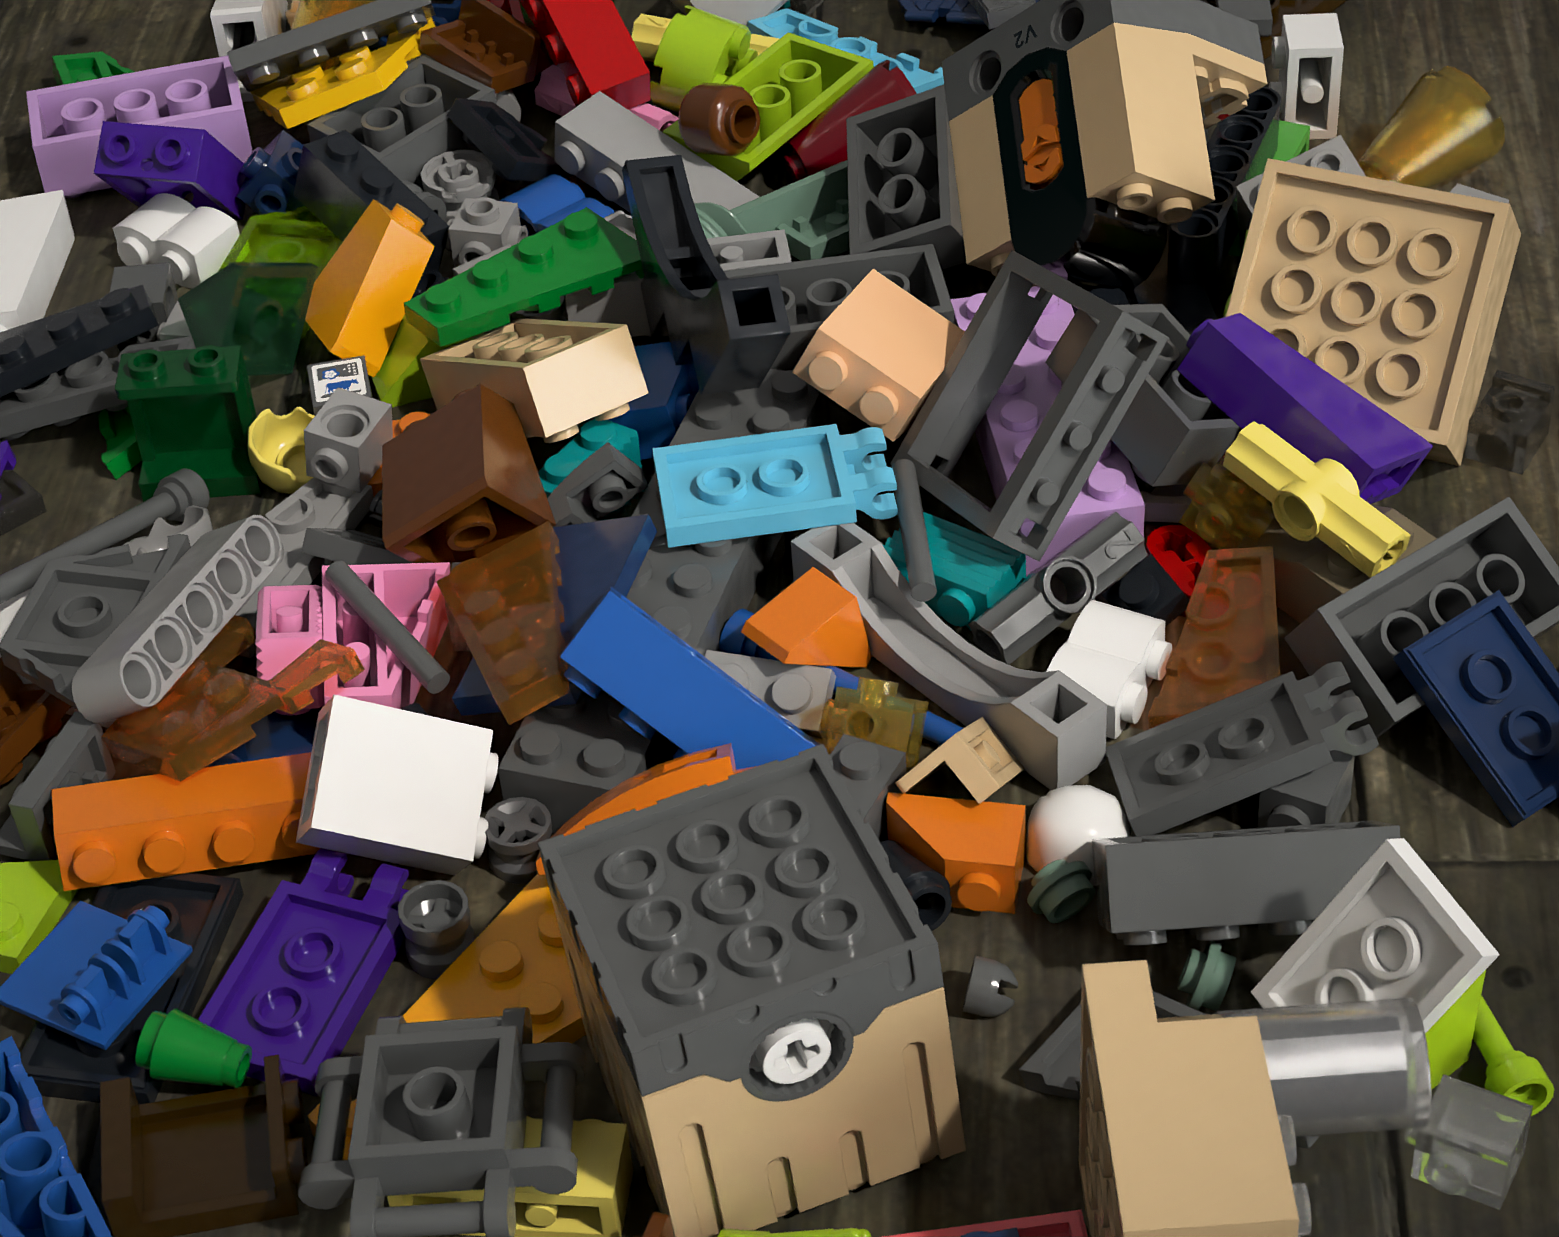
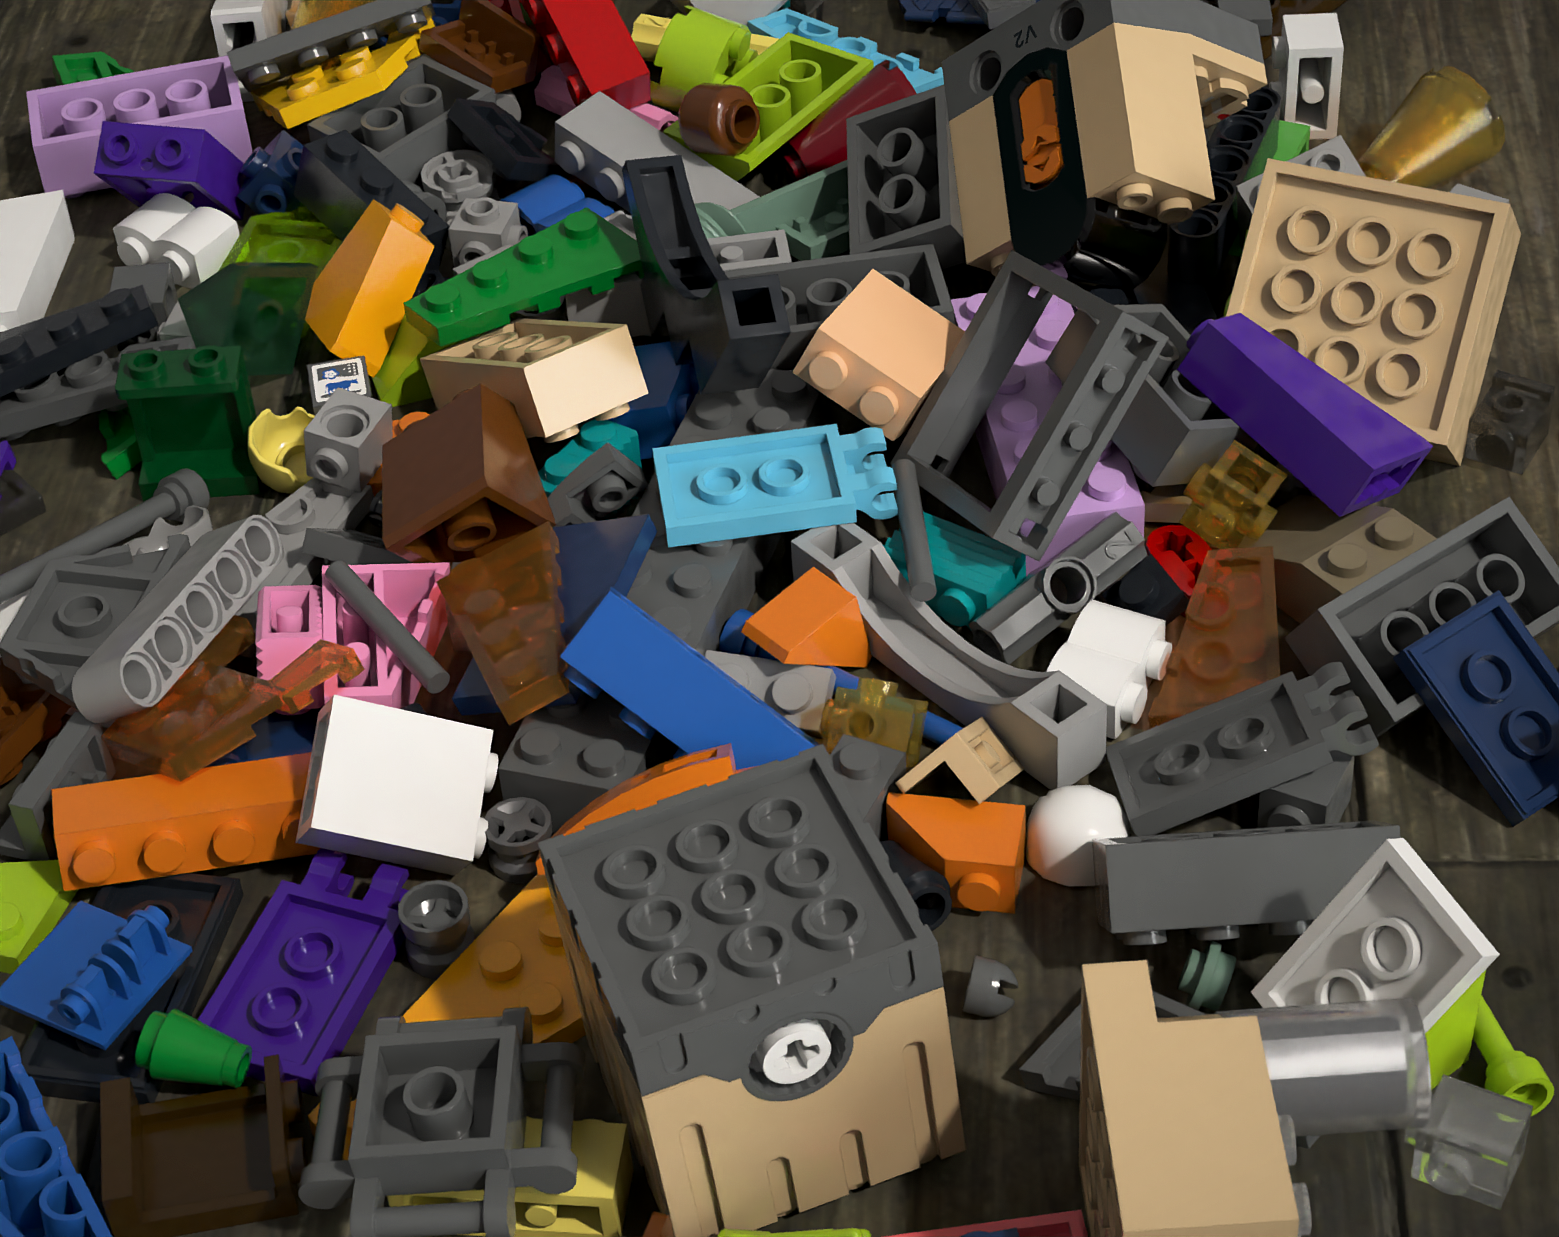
(1061, 890): sand green plate -> none
(1316, 499): light yellow piece -> none

